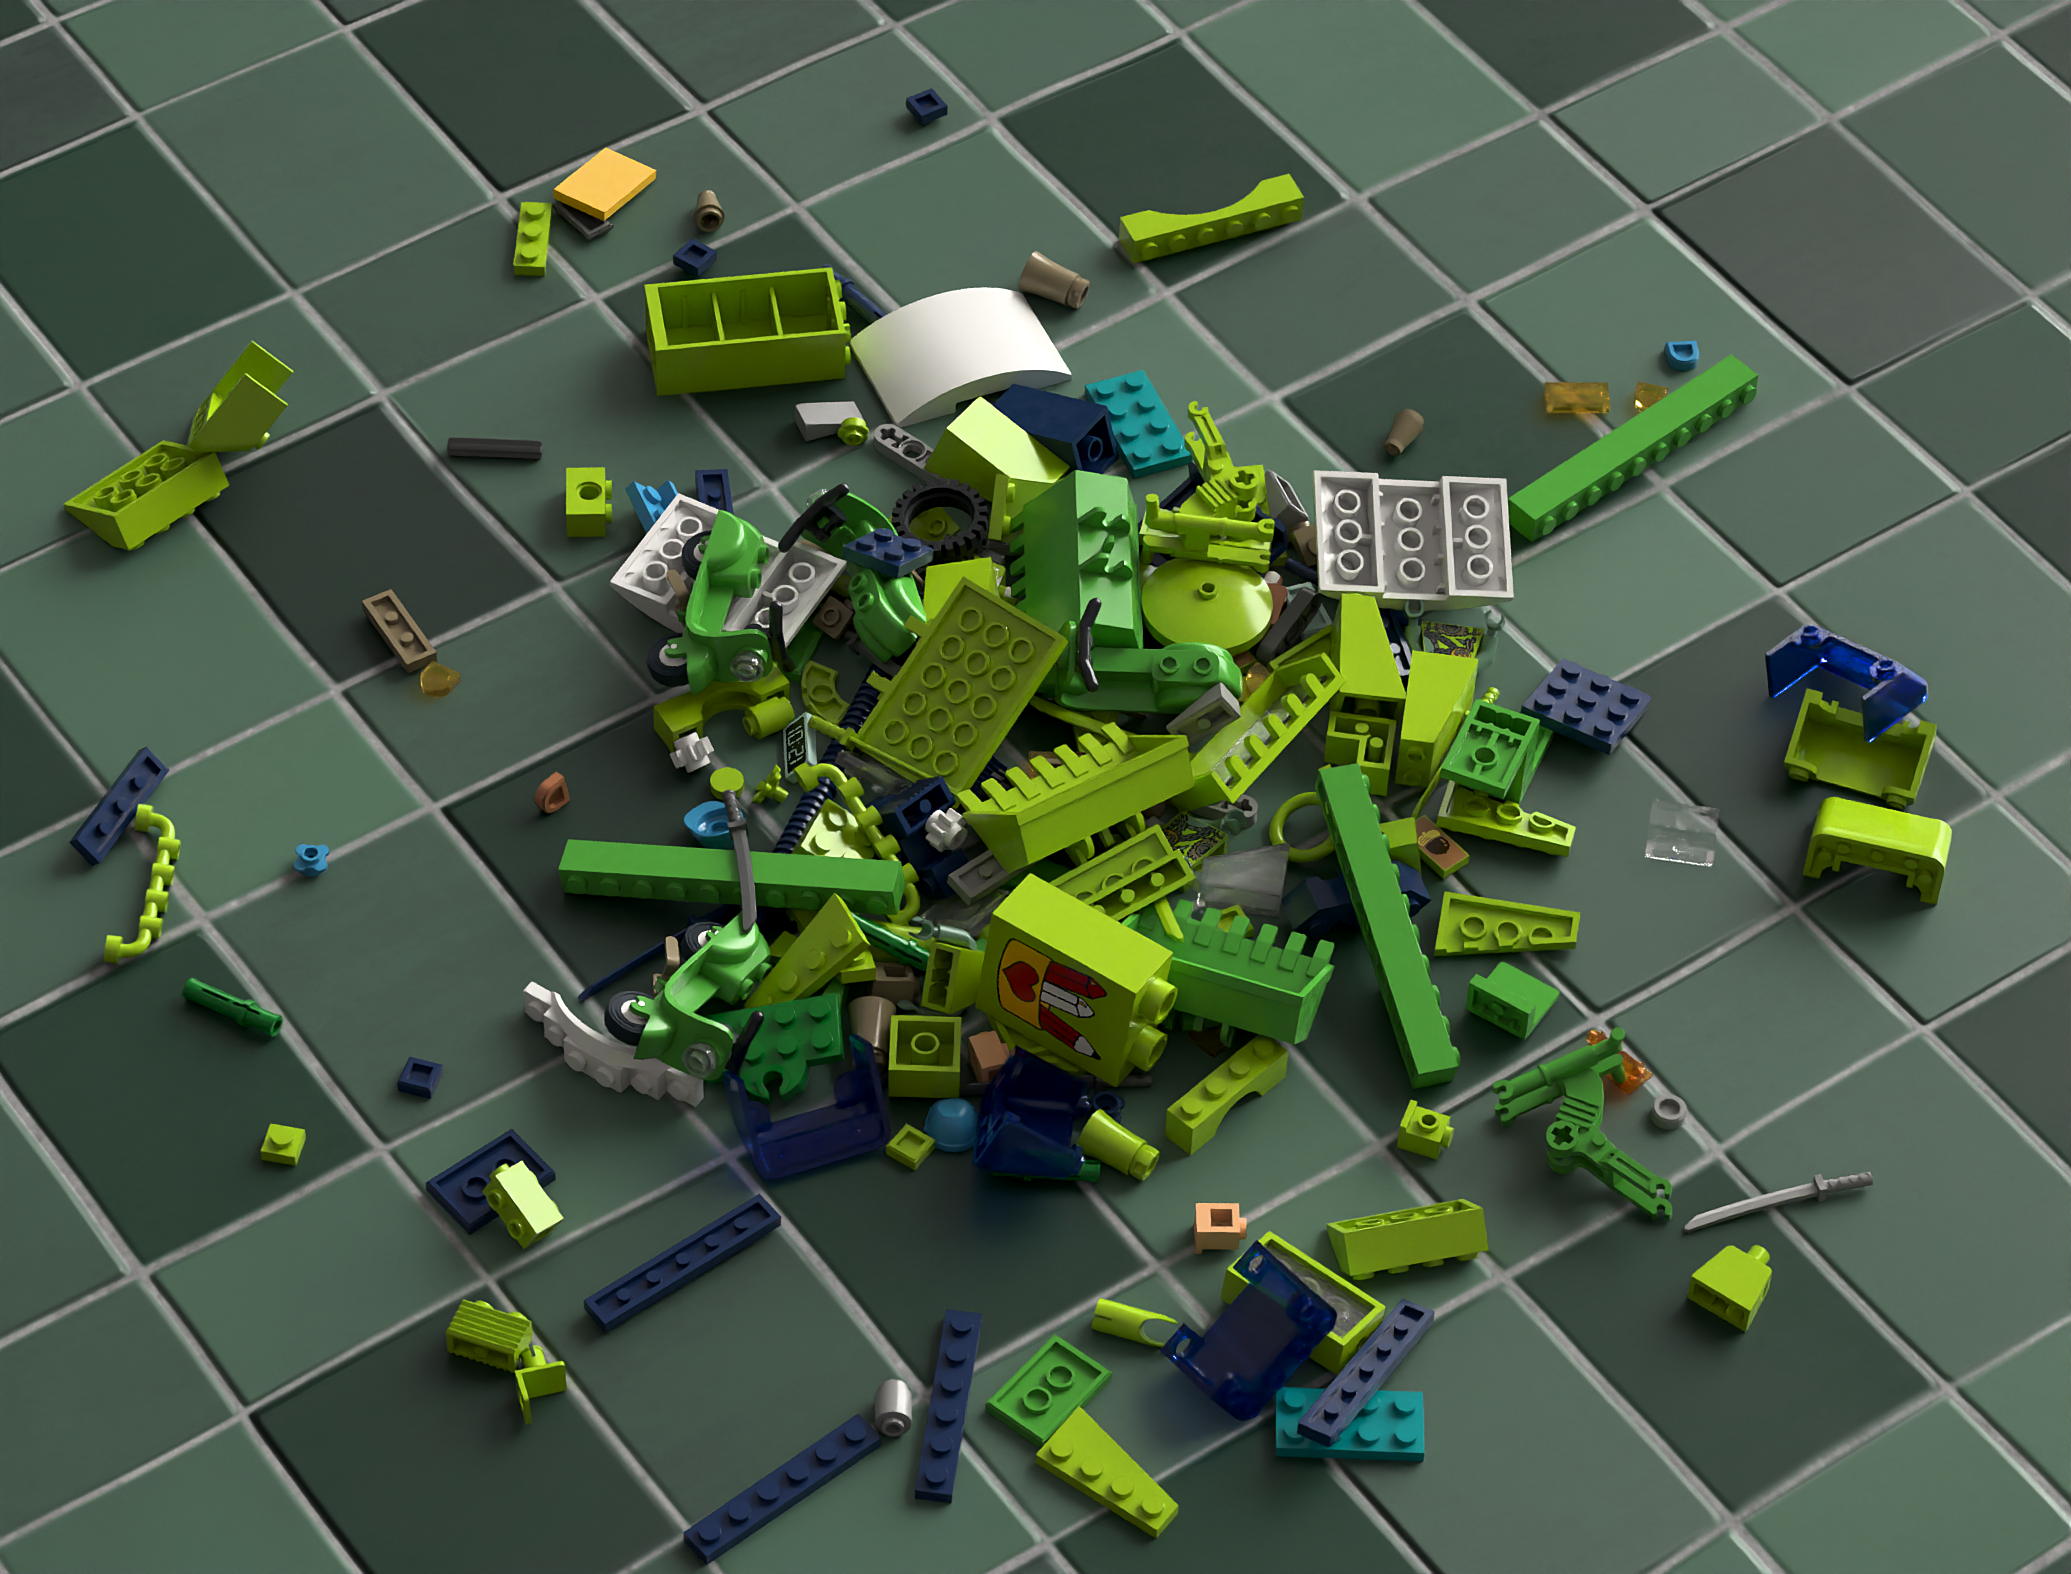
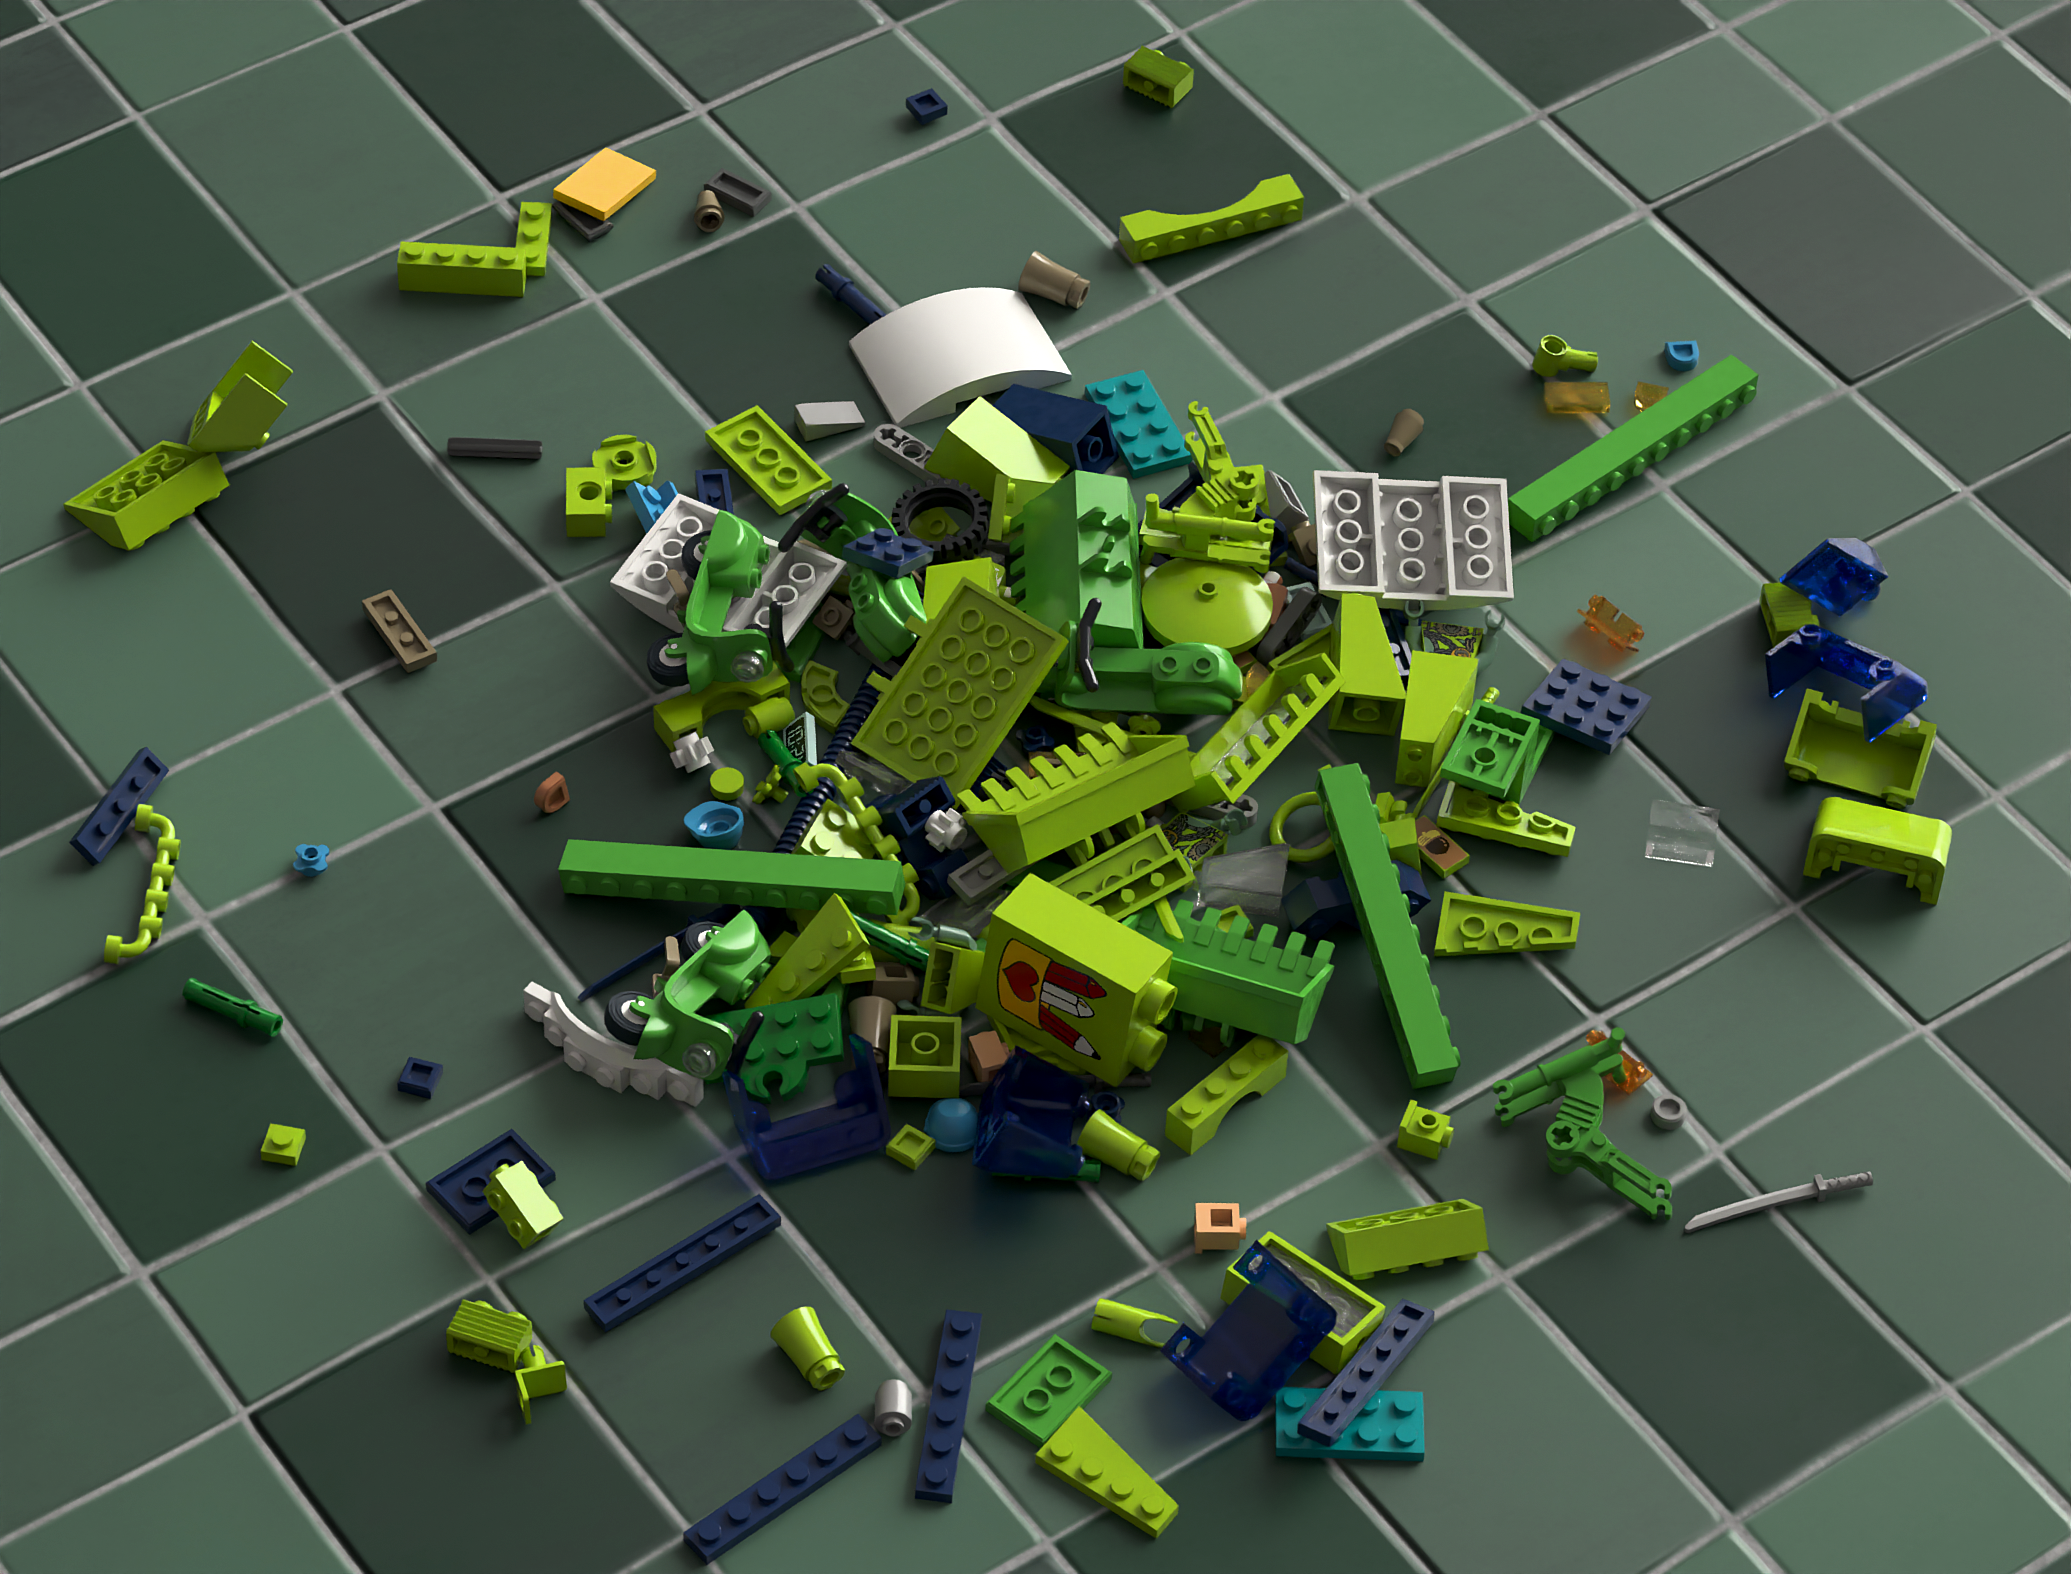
(438, 680): clear yellow tile -> none
(462, 269): none -> lime brick
(627, 448): none -> lime plate
(694, 257): dark blue plate -> none
(738, 192): none -> dark grey tile
(738, 833): dark grey sword -> none
(746, 331): lime container -> none
(768, 459): none -> lime plate
(783, 759): none -> green pin
(808, 1347): none -> lime plant
(851, 739): lime sword -> none
(853, 431): lime plate -> none
(1034, 739): none -> dark blue plate
(1143, 723): none -> lime plate
(1158, 76): none -> lime brick
(1206, 715): light grey slope -> none
(1362, 741): lime brick -> none
(1389, 809): none -> lime tile
(1510, 999): bright green bracket -> none
(1555, 355): none -> lime pin
(1620, 632): none -> clear orange hinge
(1733, 1284): lime torso -> none
(1784, 611): none -> lime brick
(1838, 574): none -> clear blue slope

